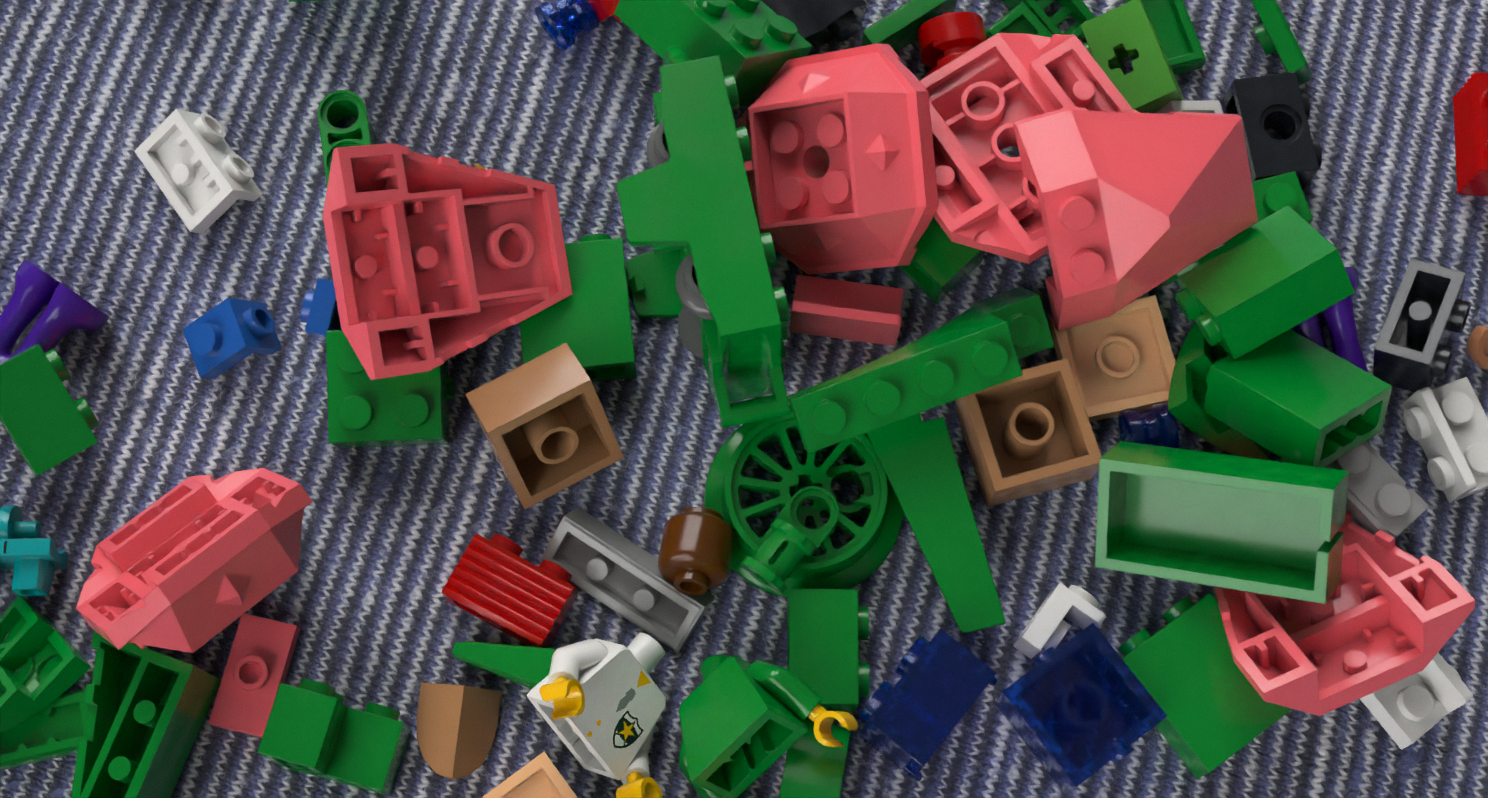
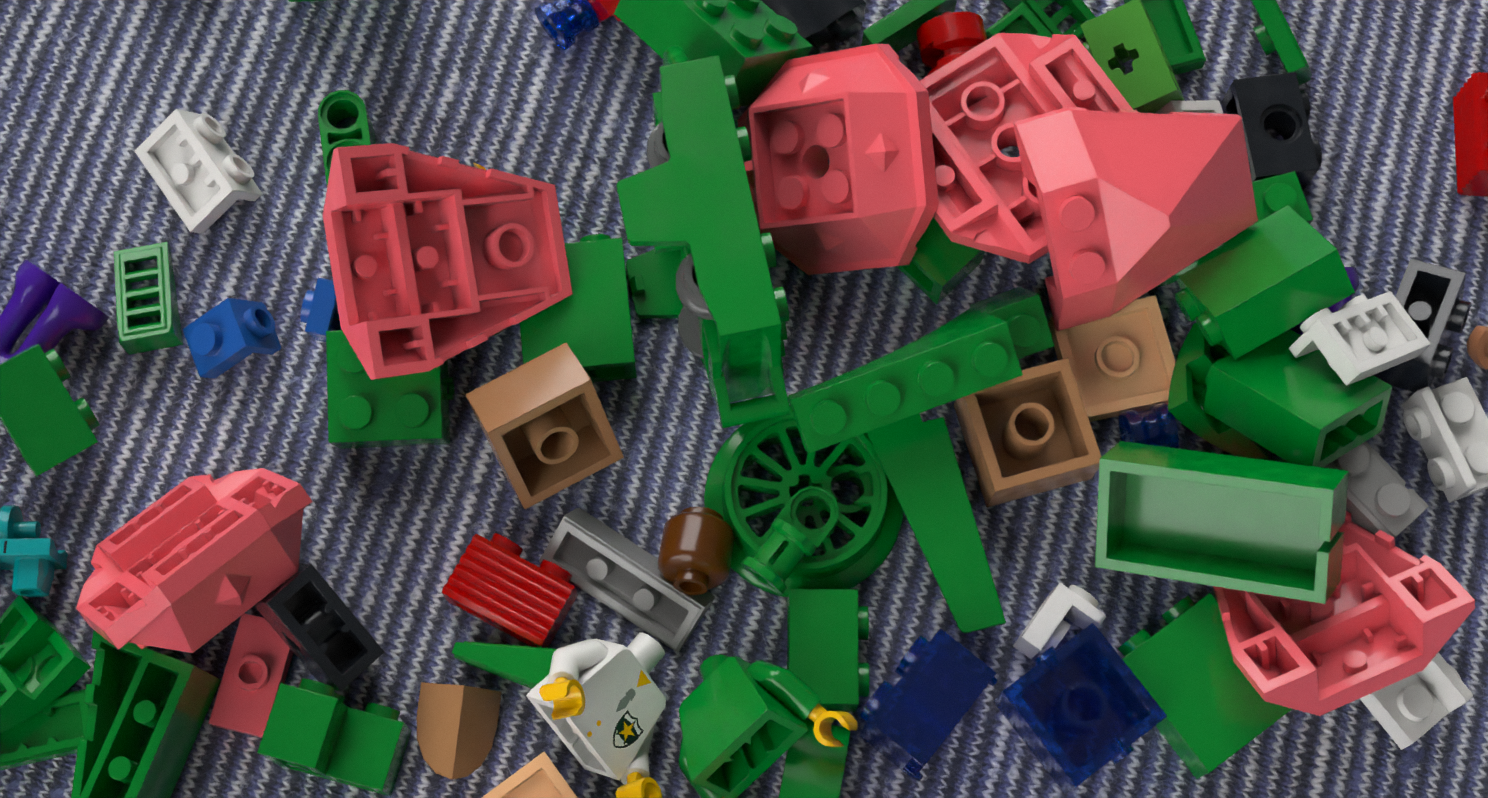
(153, 335): none -> green slope
(319, 628): none -> black brick
(846, 310): coral panel -> none
(1362, 337): none -> white bracket

